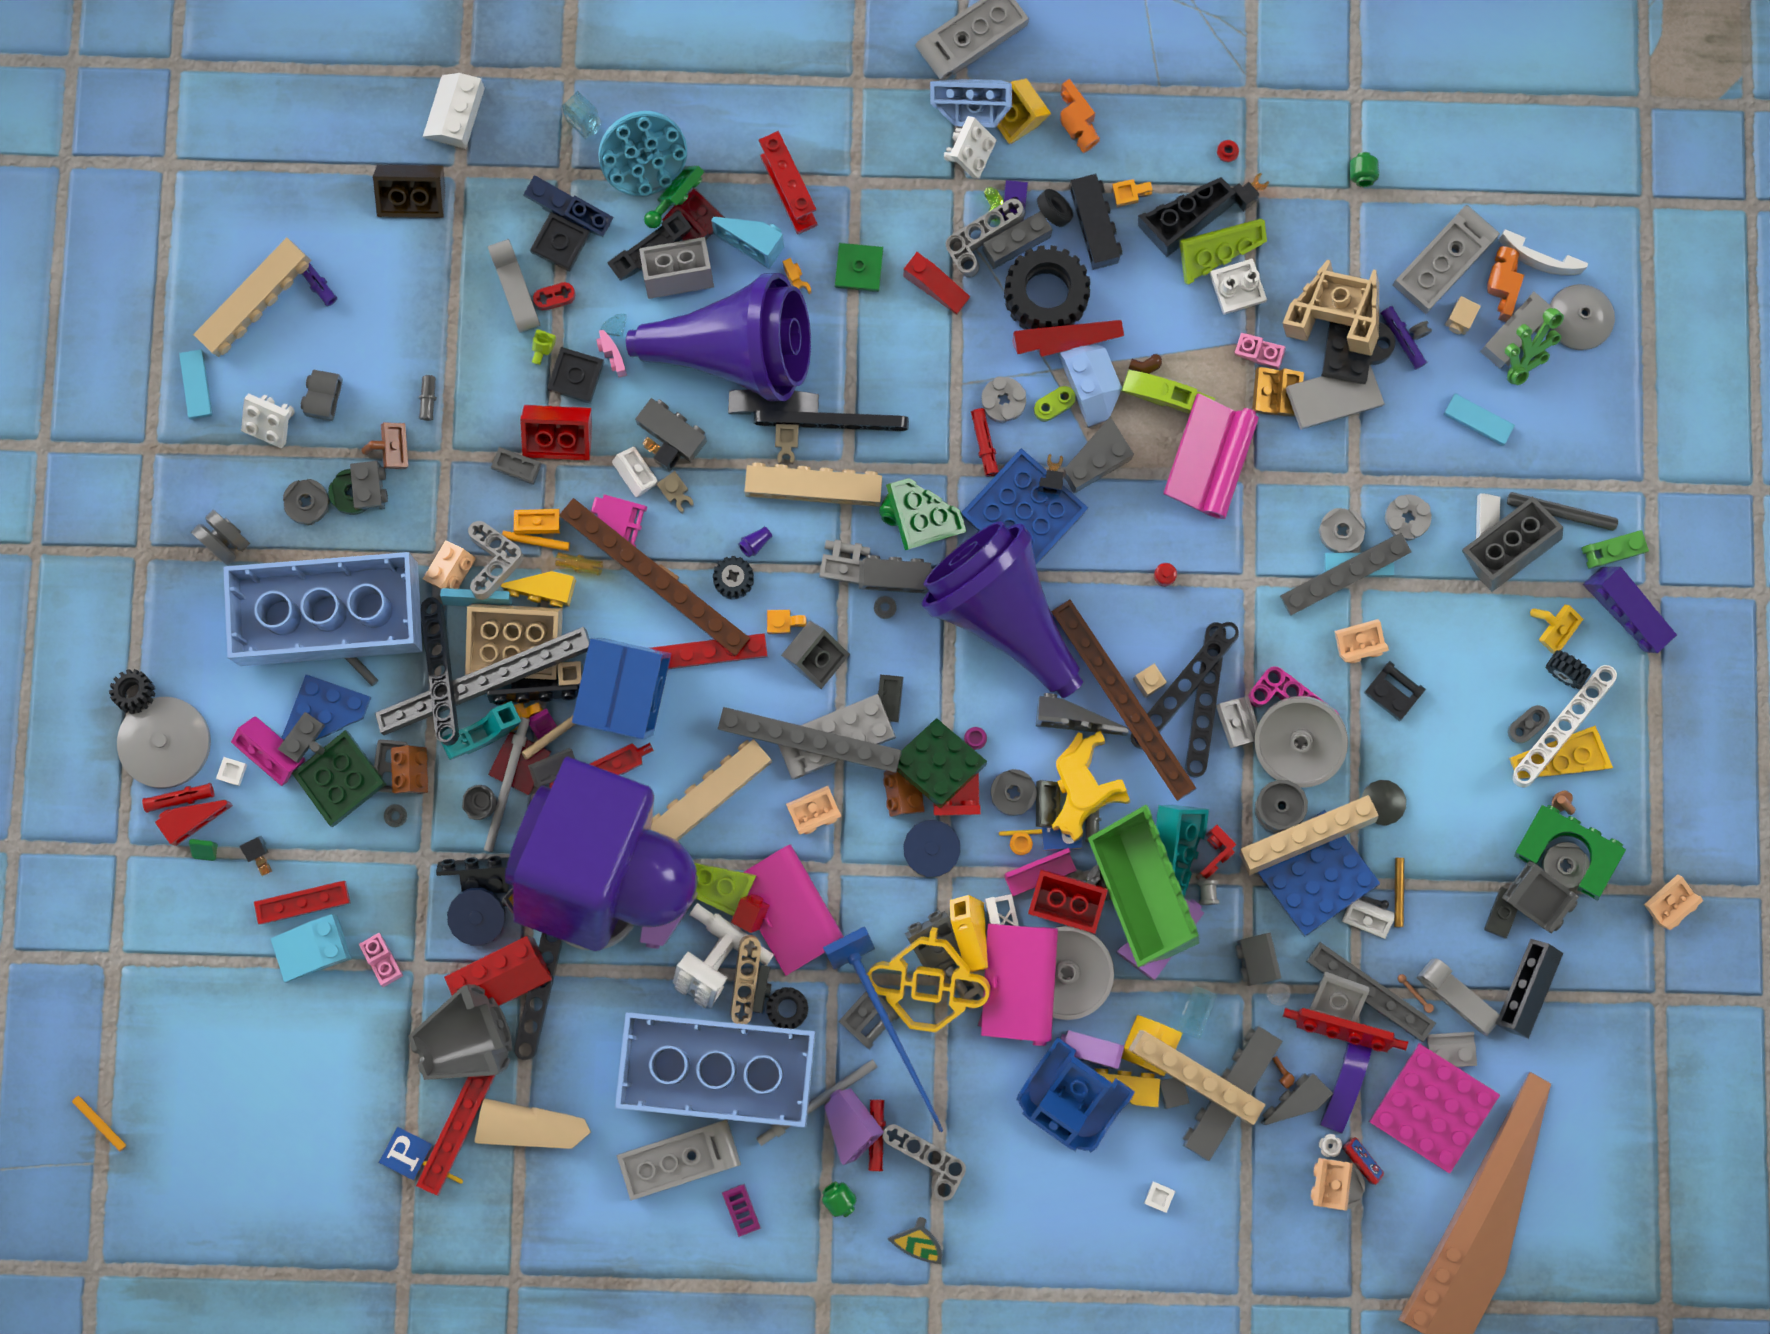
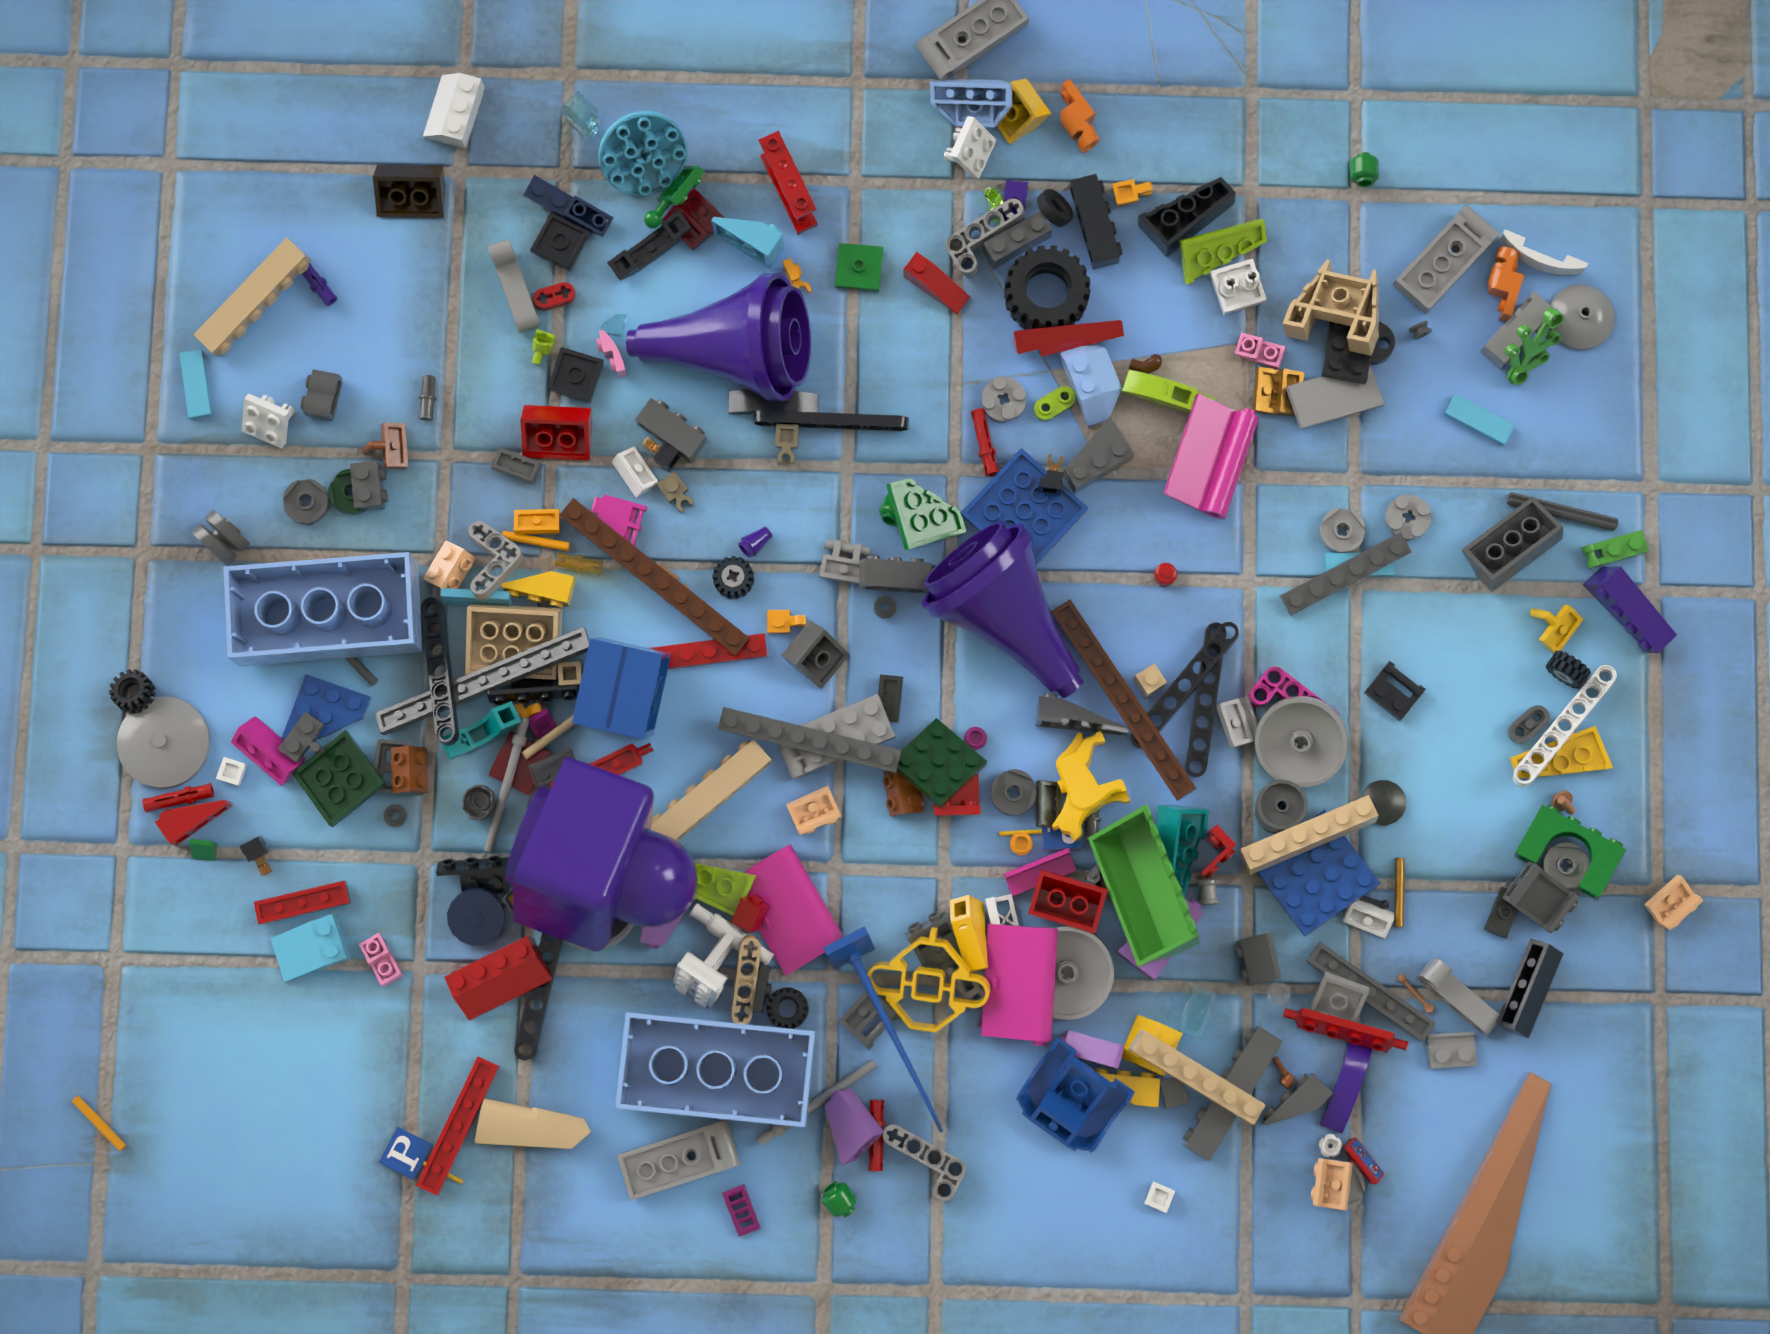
(463, 1037): dark grey cone -> none
(676, 267): light grey slope -> none
(813, 485): tan brick -> none
(918, 1243): shield -> none
(931, 848): dark blue wheel -> none
(1227, 157): red plate -> none
(1249, 192): black piece -> none
(1361, 641): light nougat bracket -> none
(1390, 315): dark purple pin -> none
(1434, 1108): dark pink plate -> none
(1462, 316): tan brick -> none
(1487, 512): white slope -> none

